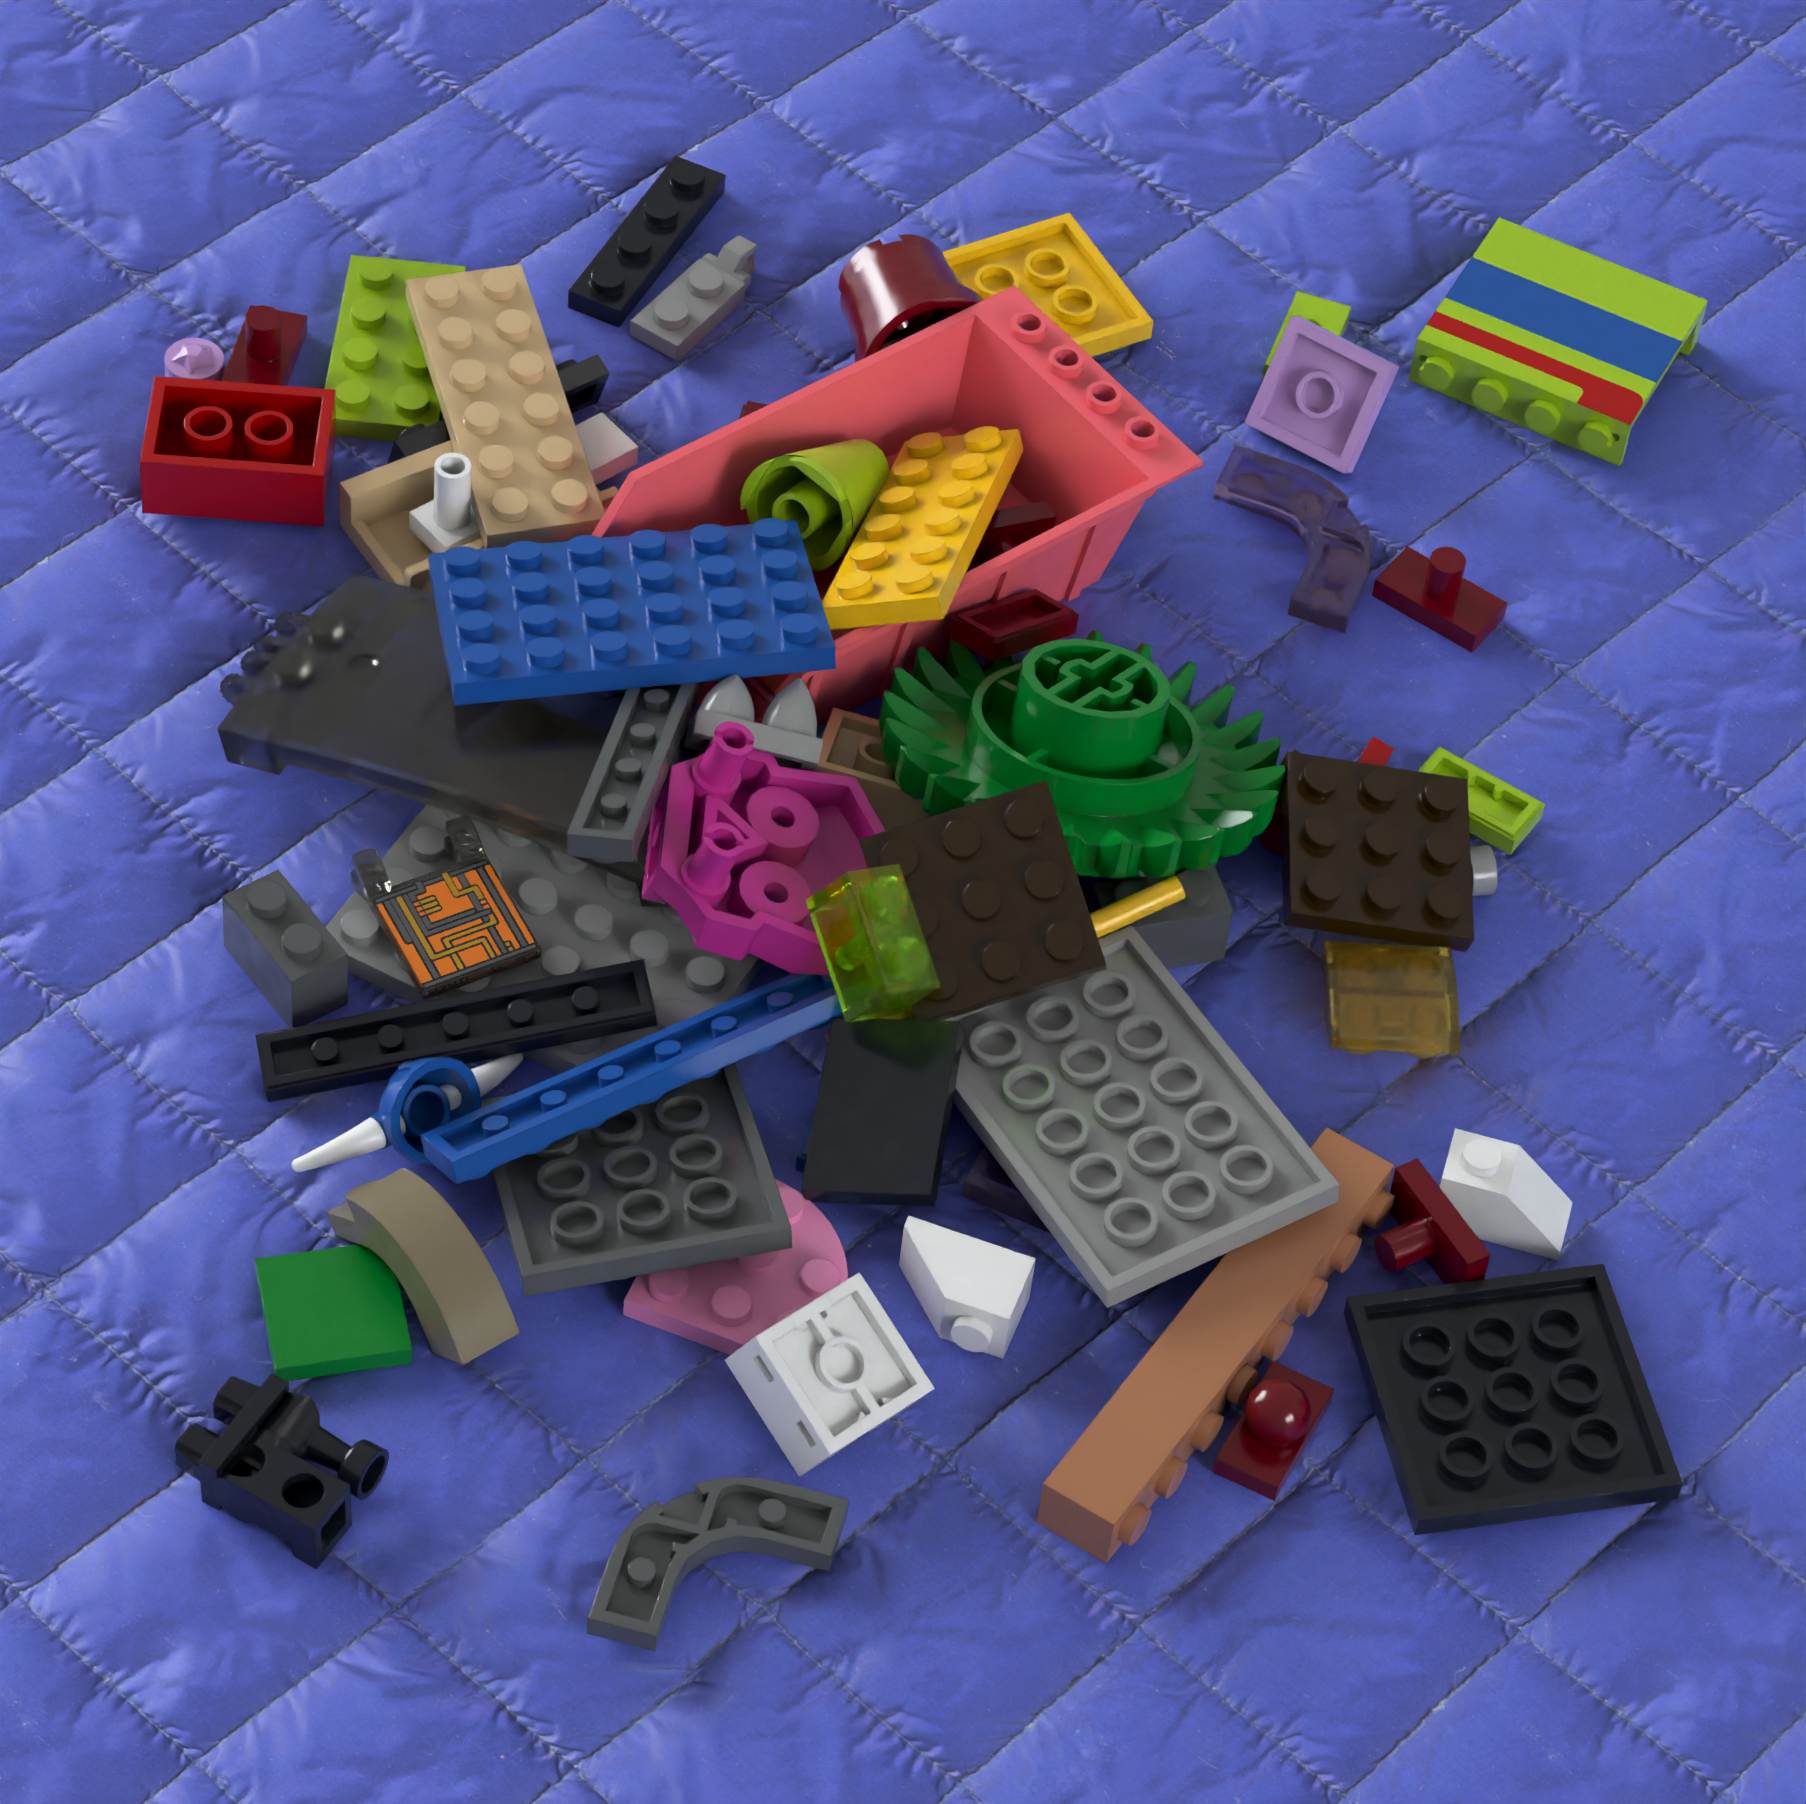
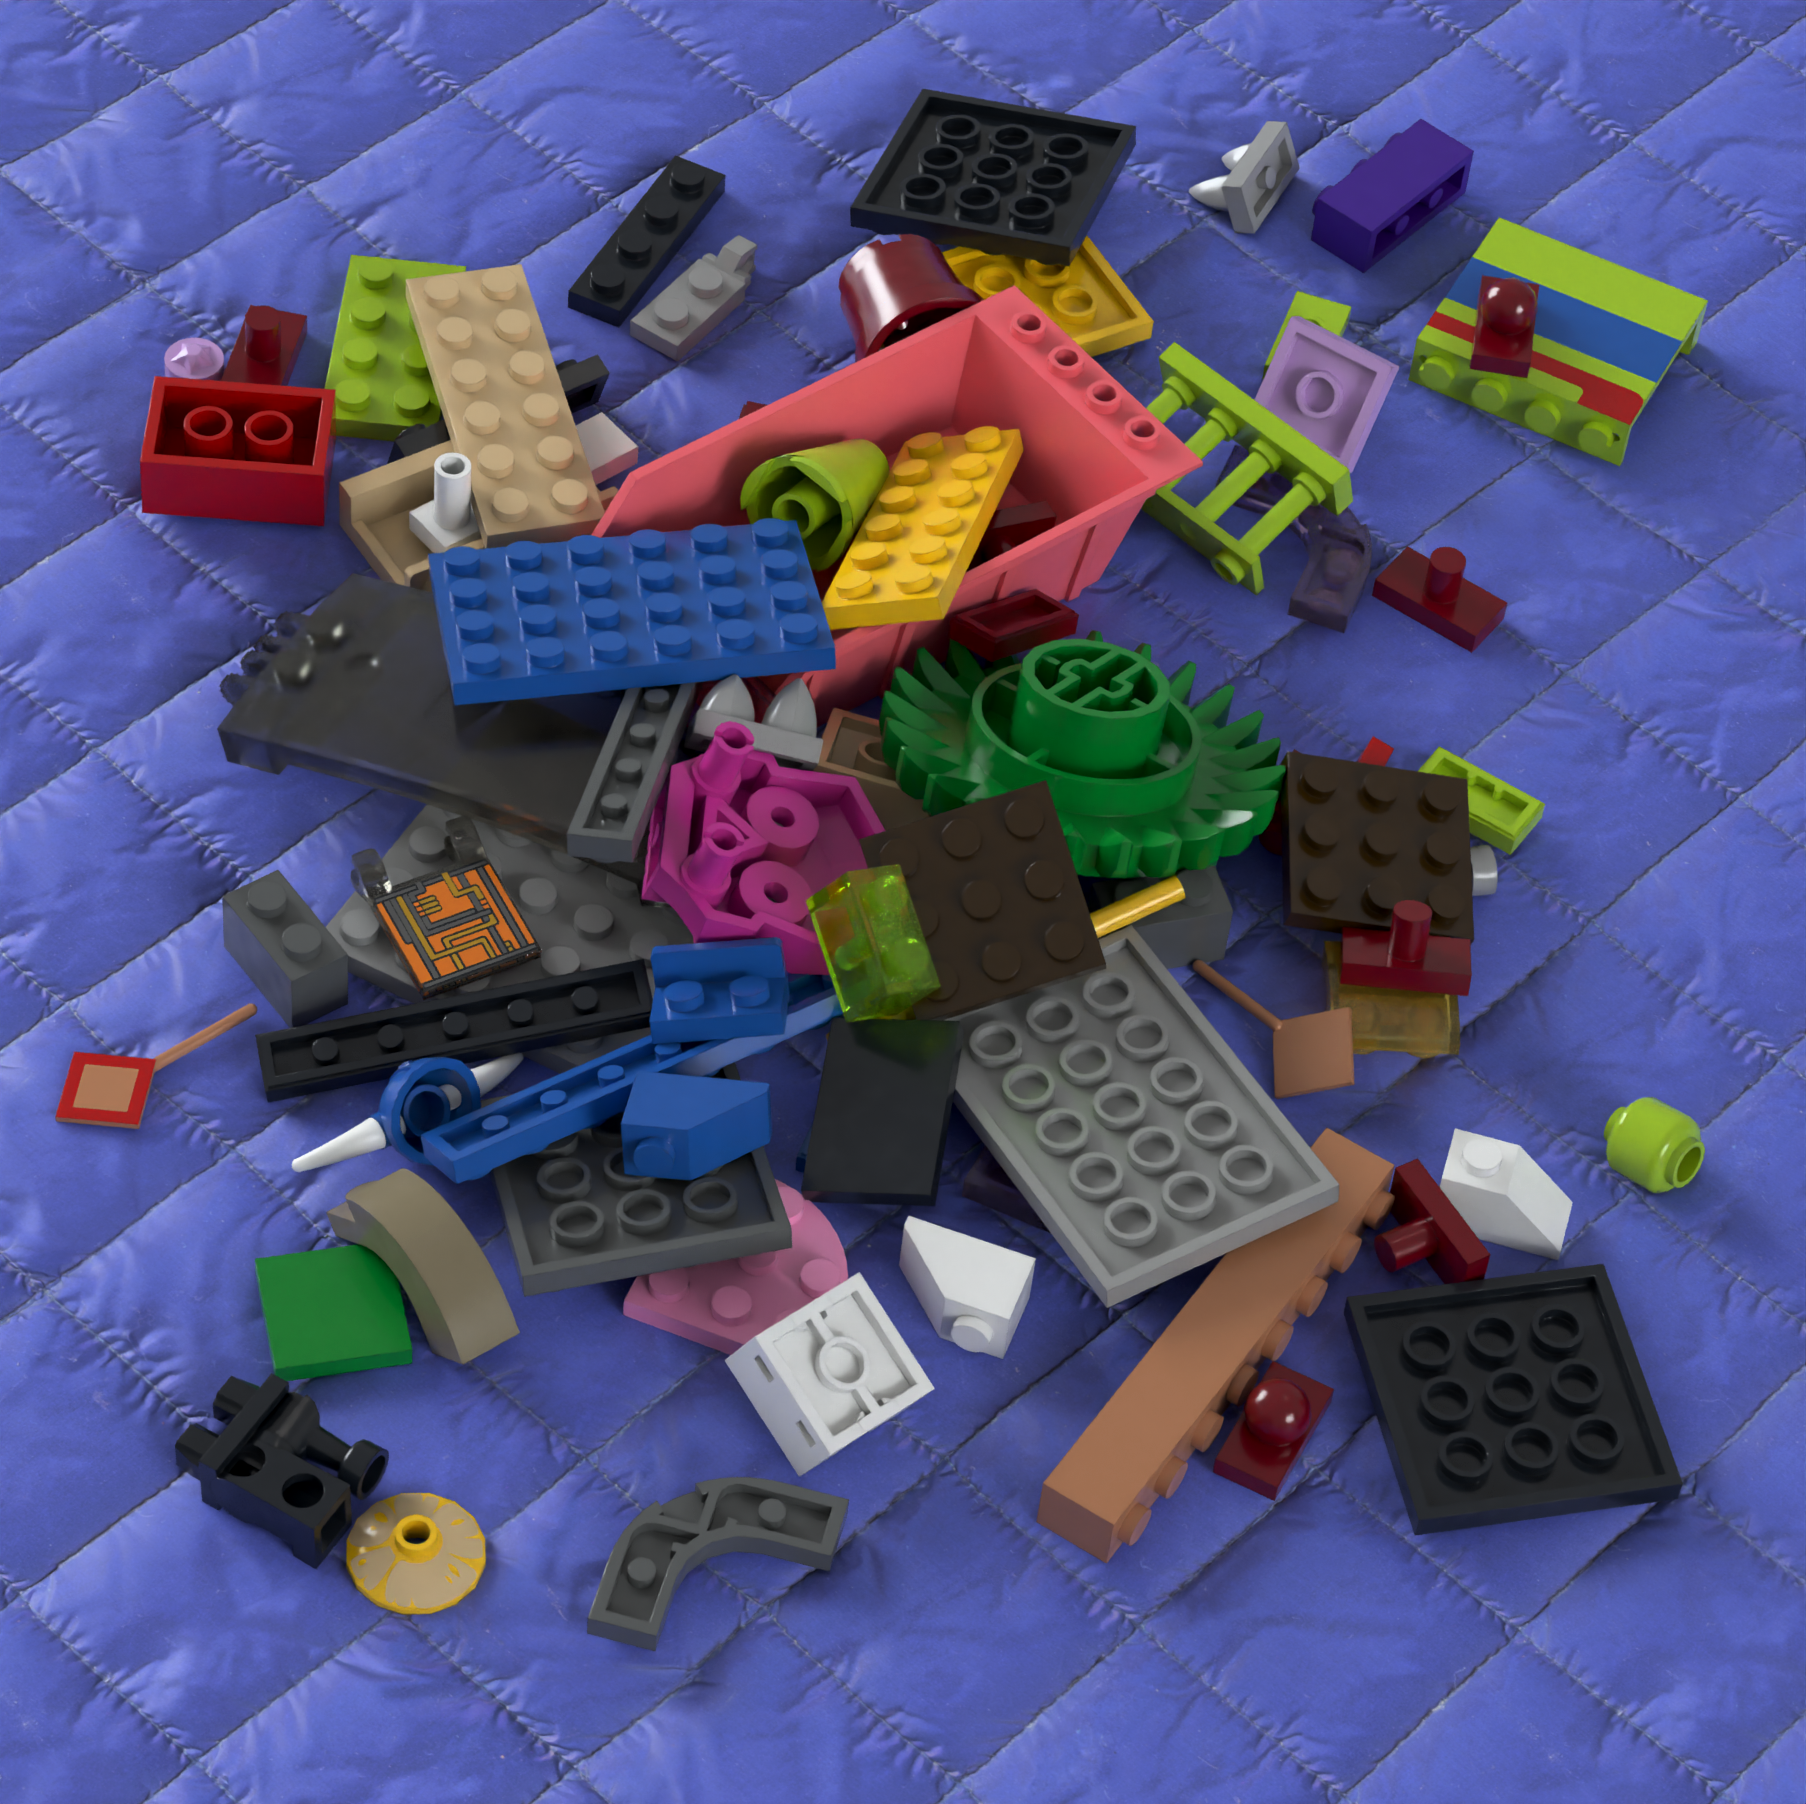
(116, 1088): none -> piece
(409, 1575): none -> tan dish
(692, 1124): none -> blue slope
(719, 990): none -> blue bracket
(994, 177): none -> black plate
(1256, 178): none -> light grey tile
(1271, 448): none -> lime fence
(1308, 1050): none -> nougat piece
(1391, 195): none -> dark purple brick
(1406, 955): none -> dark red tile
(1504, 326): none -> dark red tile
(1654, 1145): none -> lime head

